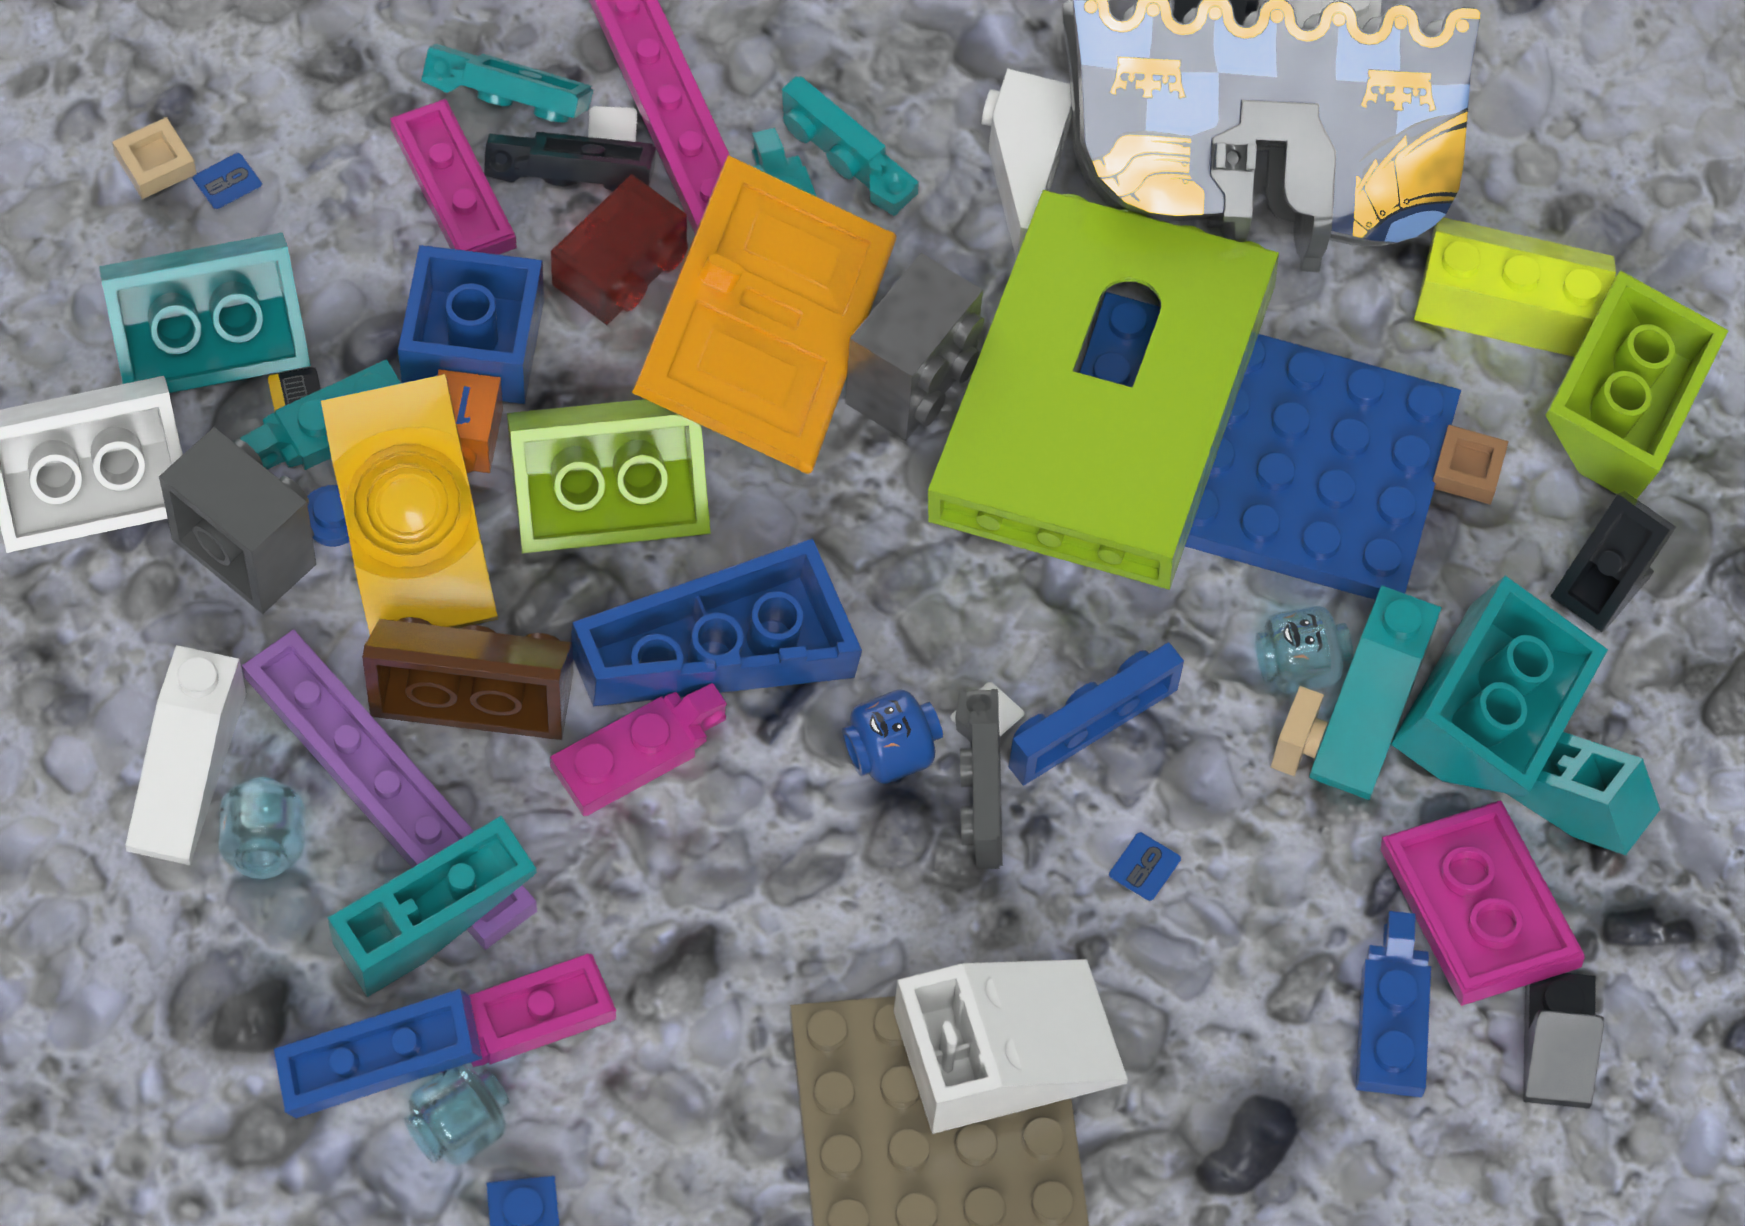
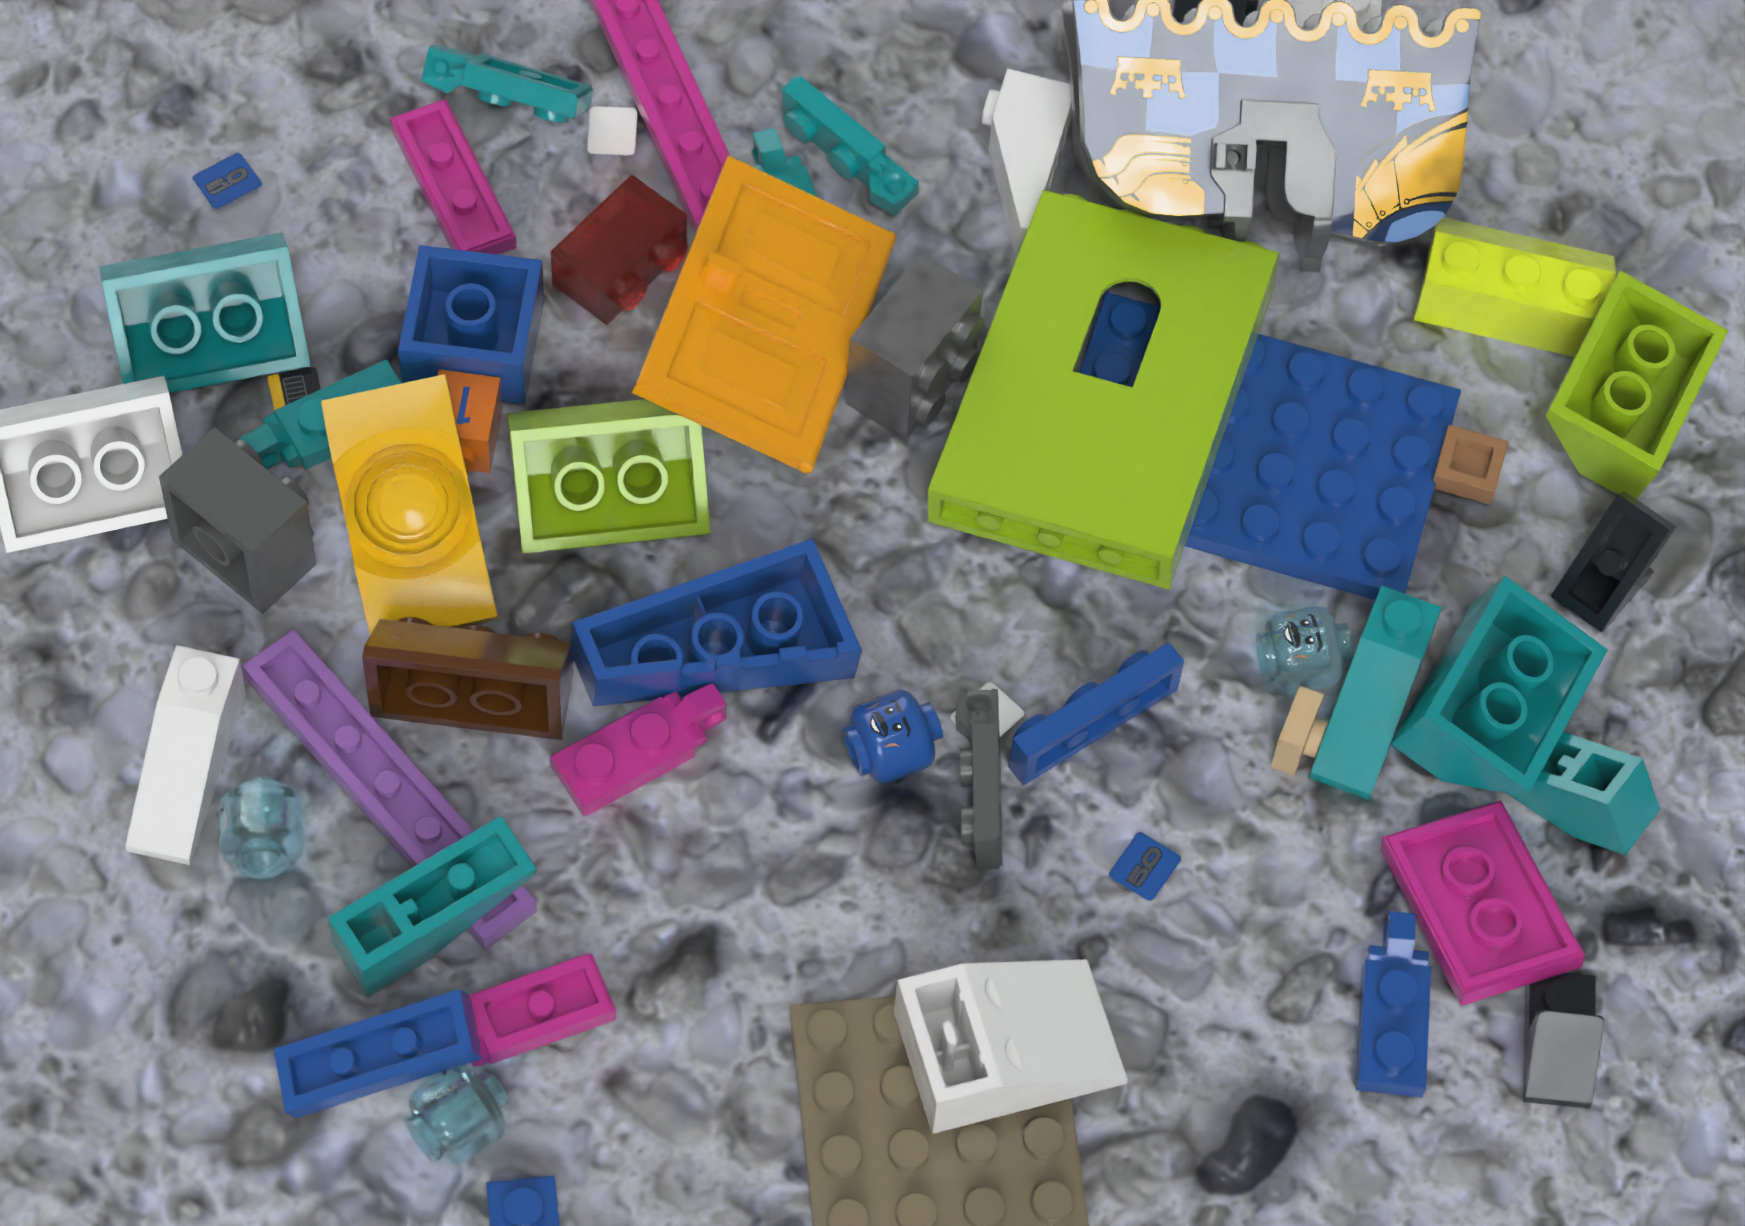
(154, 158): tan plate -> none
(327, 516): blue plate -> none
(568, 159): black hinge -> none

